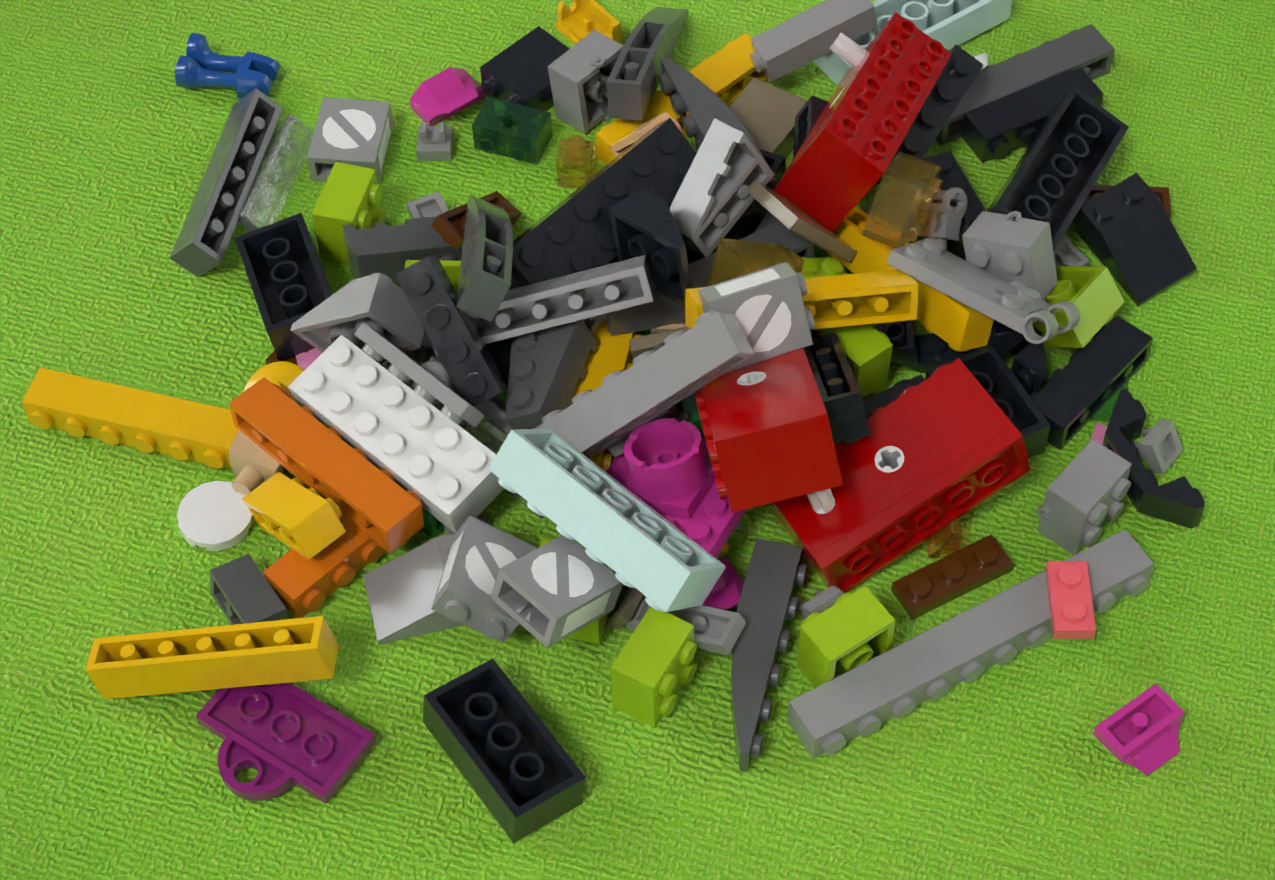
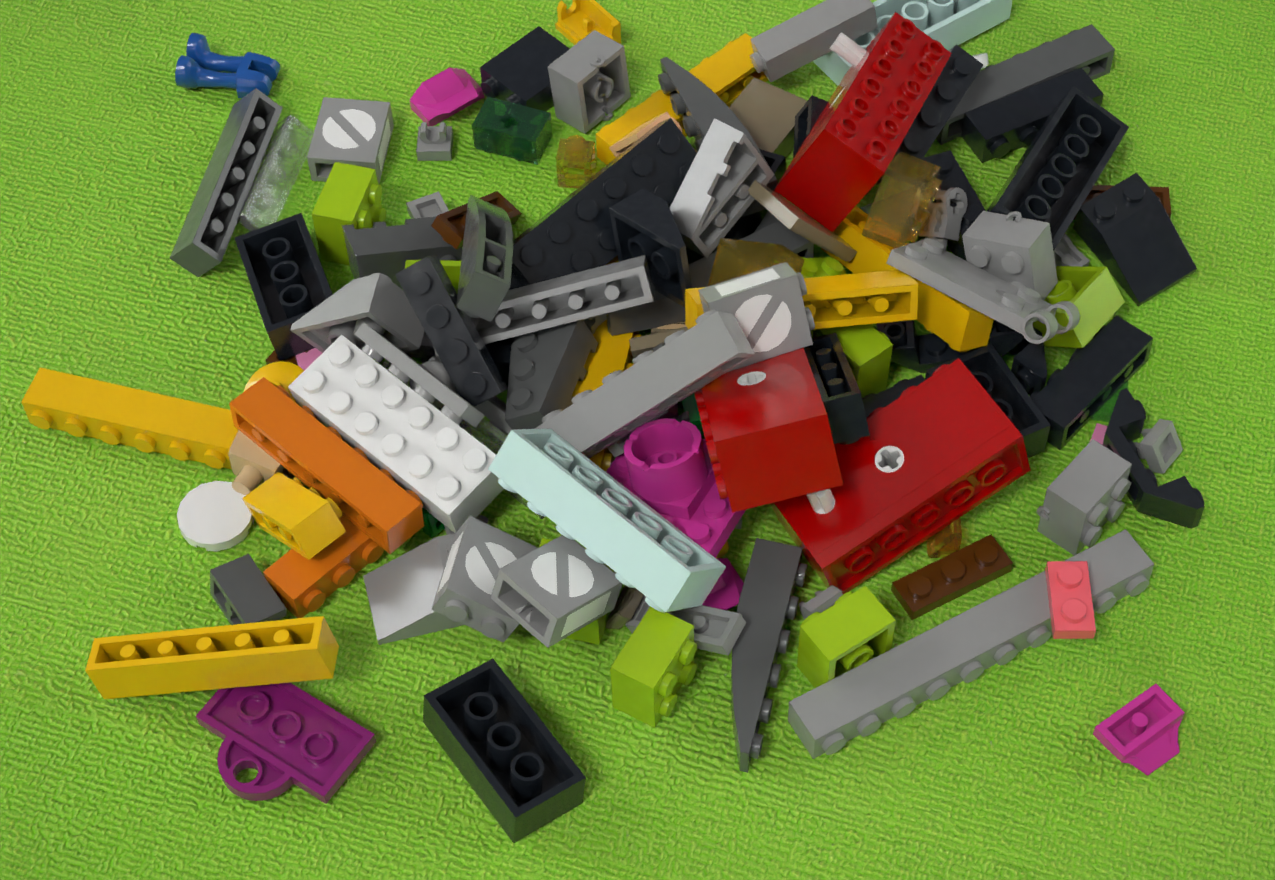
(638, 64): dark grey slope -> none

